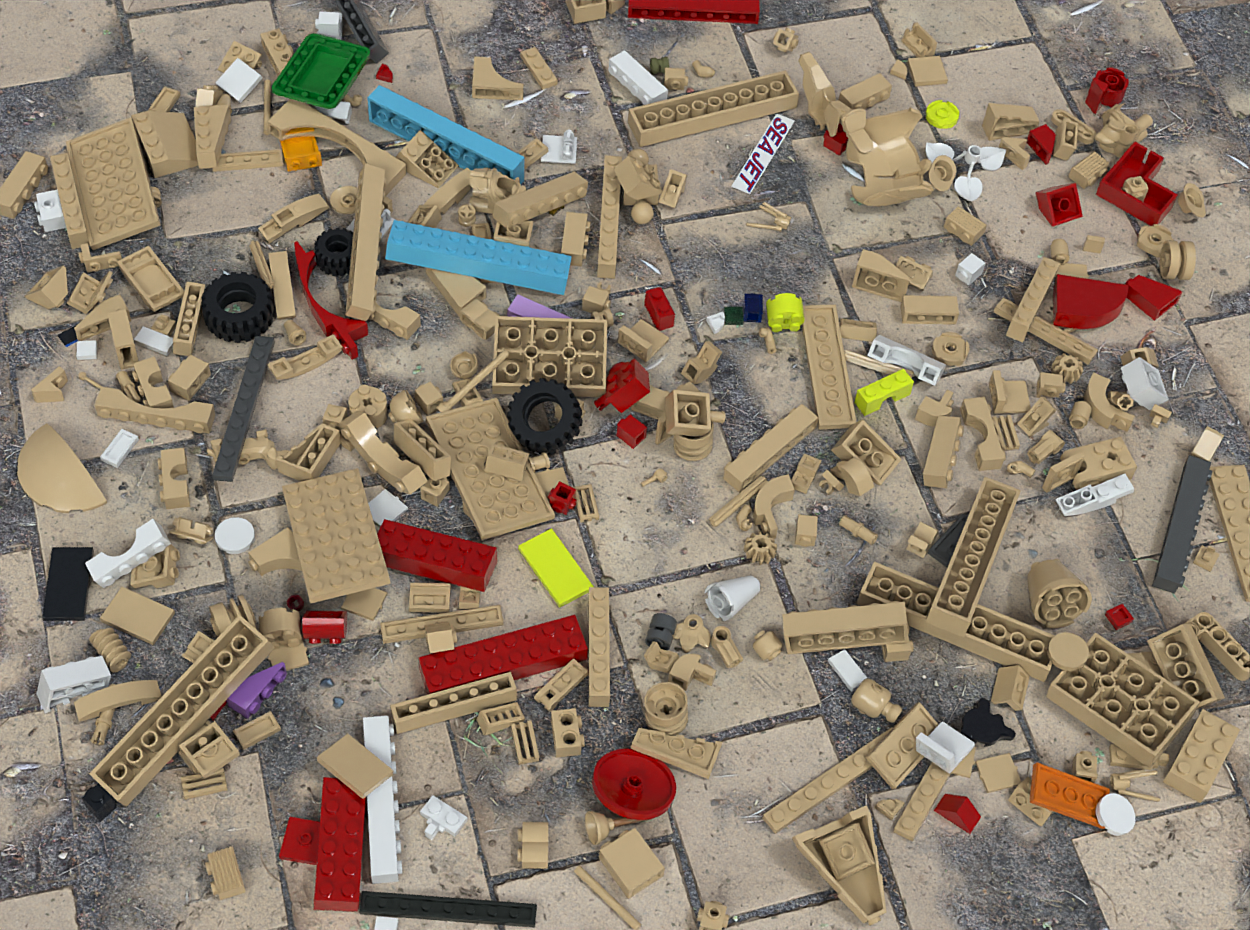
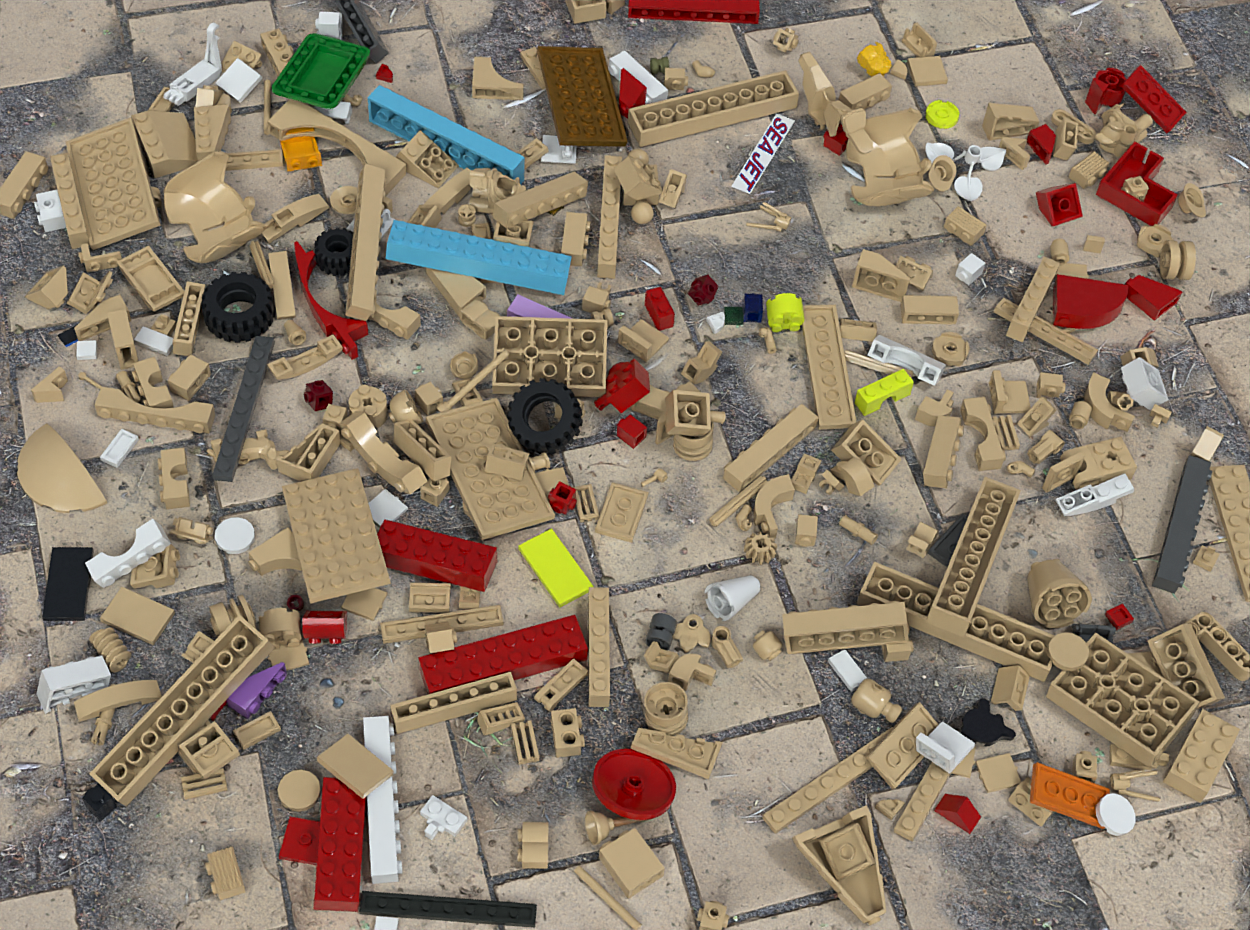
(201, 74): none -> white hinge
(205, 202): none -> tan piece
(299, 790): none -> tan tile
(318, 395): none -> dark red brick
(581, 96): none -> pearl gold plate
(621, 512): none -> tan tile
(631, 93): none -> red slope
(703, 290): none -> dark red brick
(874, 60): none -> yellow hair
(1068, 367): tan gear -> none
(1086, 631): none -> dark grey hinge
(1153, 99): none -> red tile

